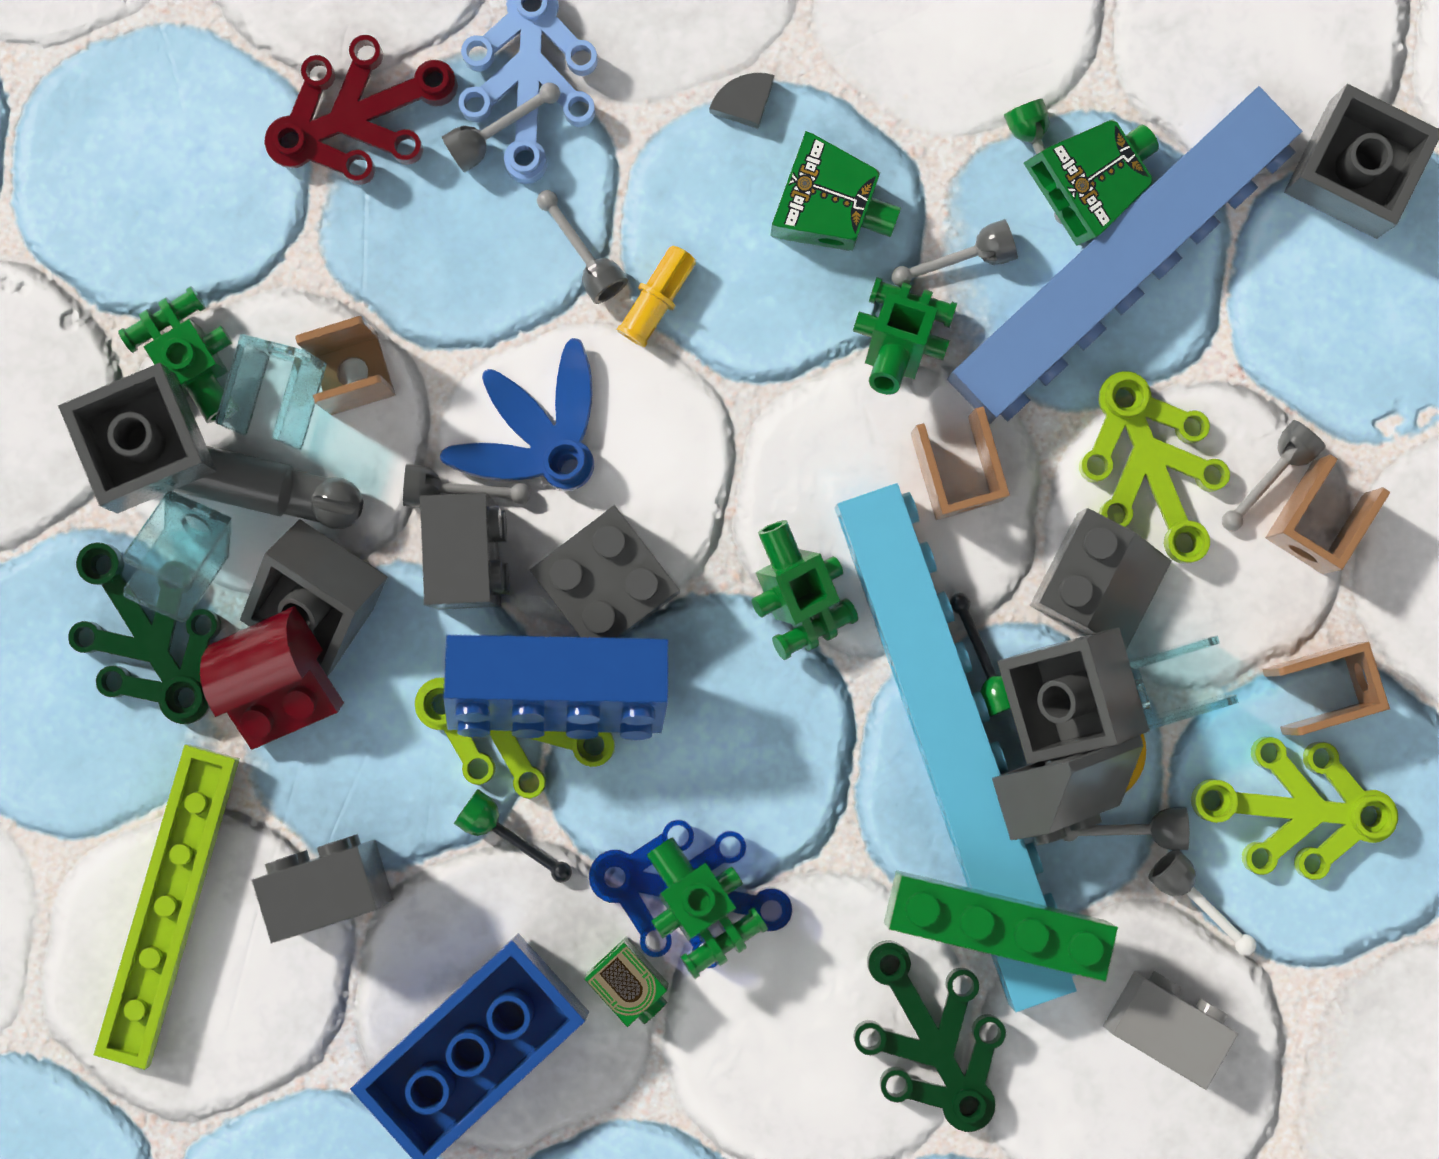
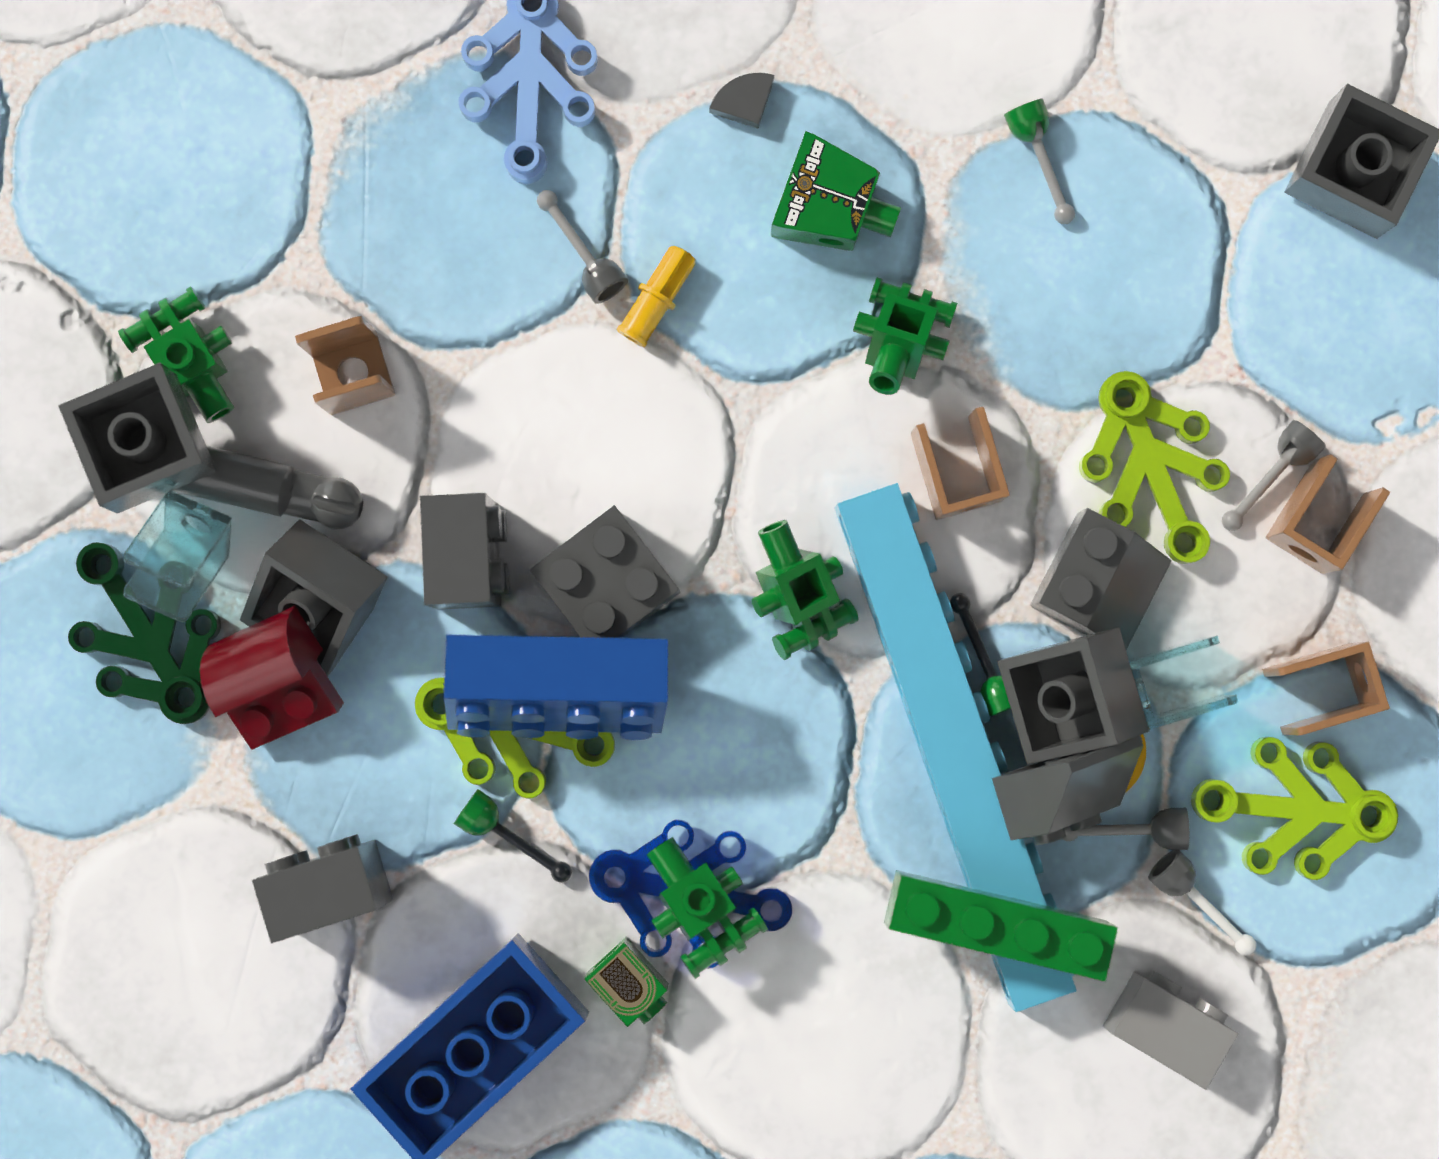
(166, 907): lime plate -> none
(246, 381): clear light blue piece -> none
(352, 116): dark red plant -> none
(424, 481): hinge -> none
(469, 144): hinge -> none
(548, 443): blue plant -> none
(935, 1044): dark green plant -> none
(992, 245): hinge -> none
(1094, 176): green torso -> none
(1124, 255): medium blue brick -> none

